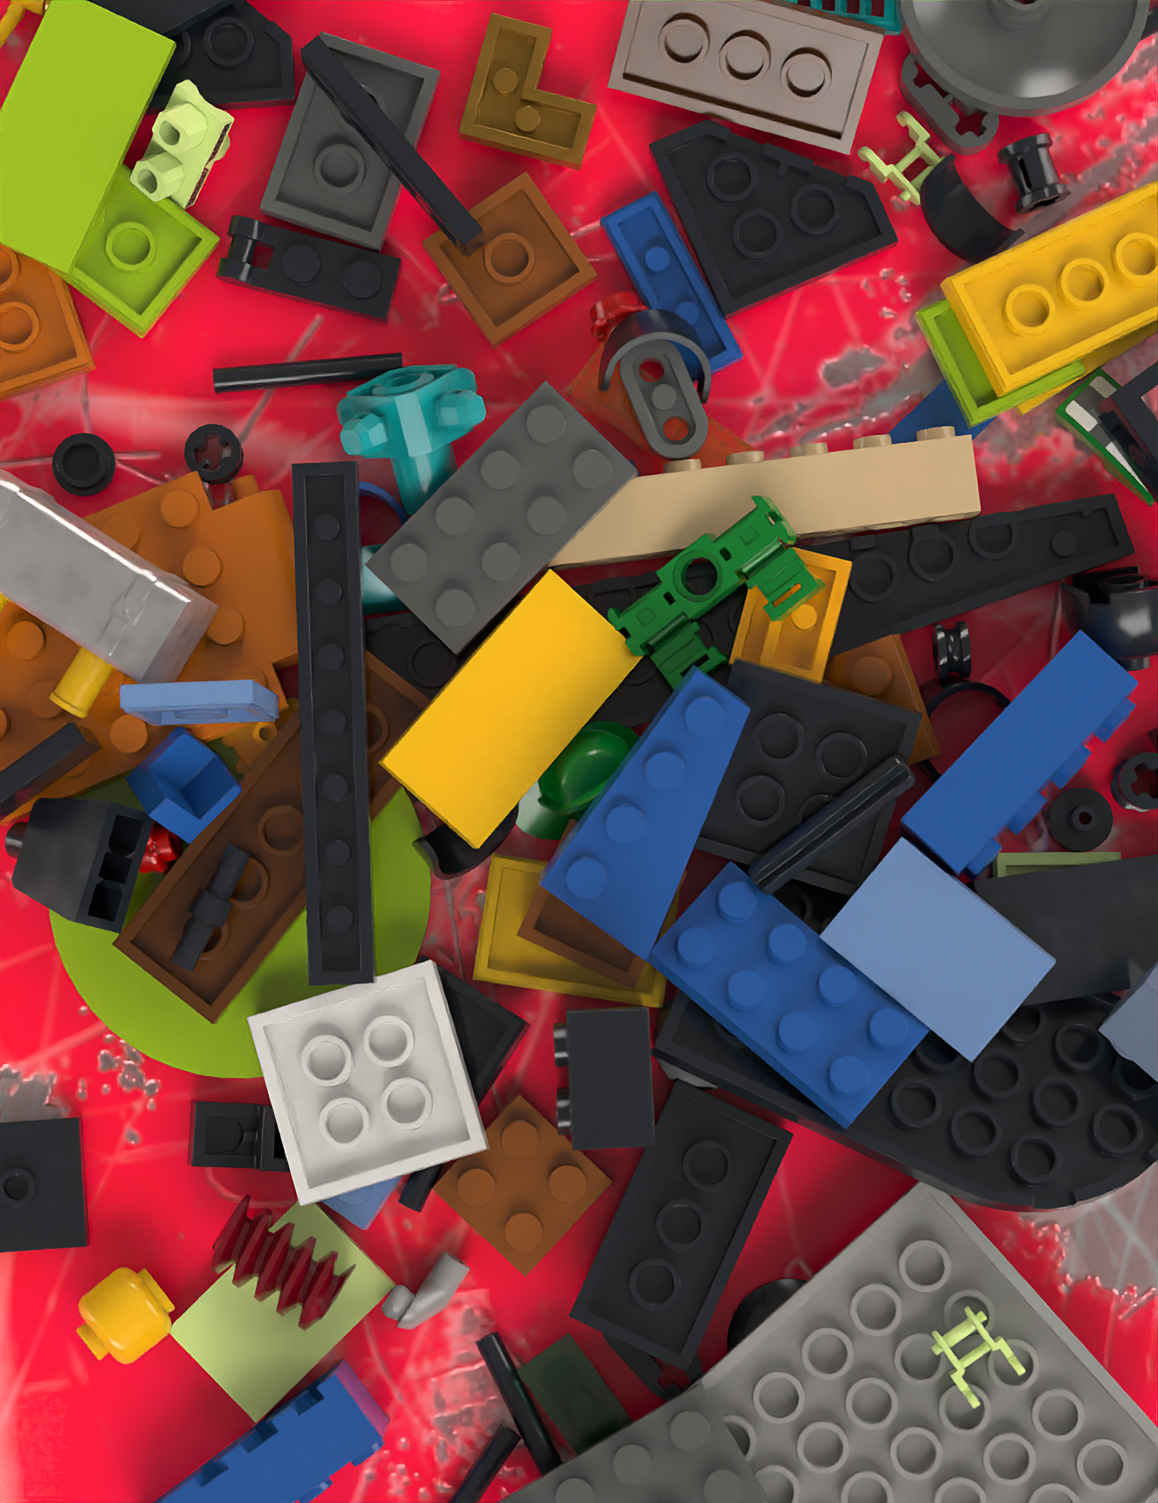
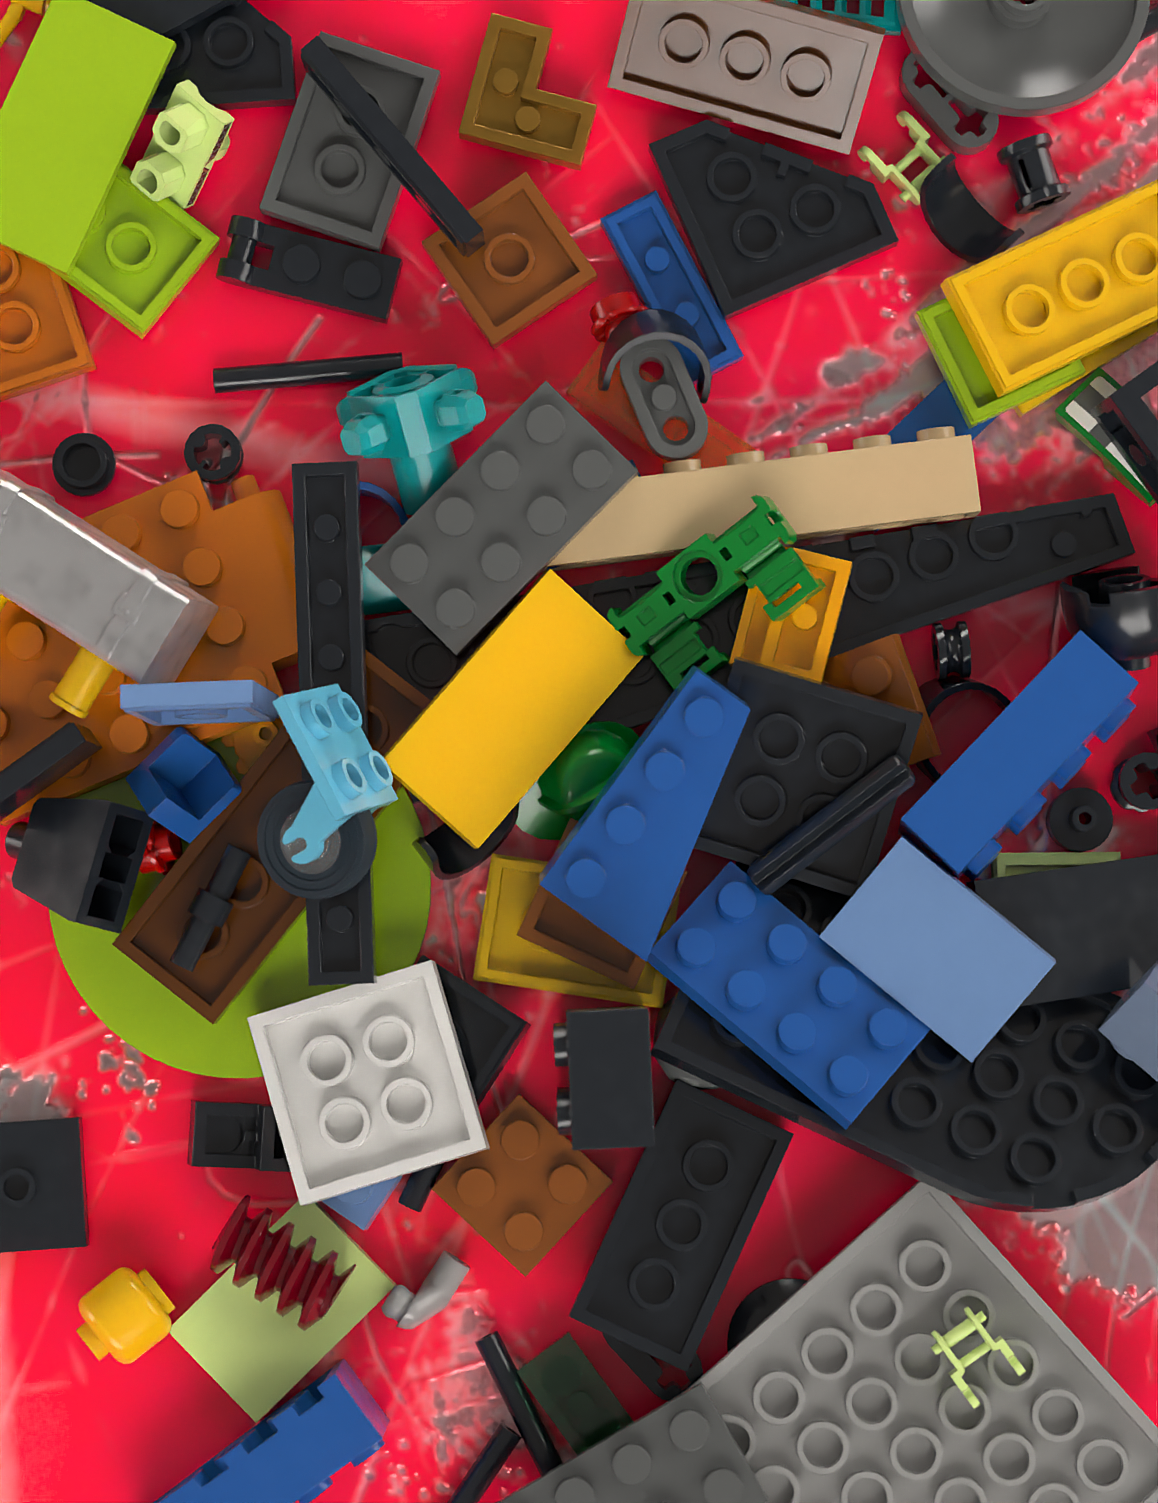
(321, 831): none -> plate

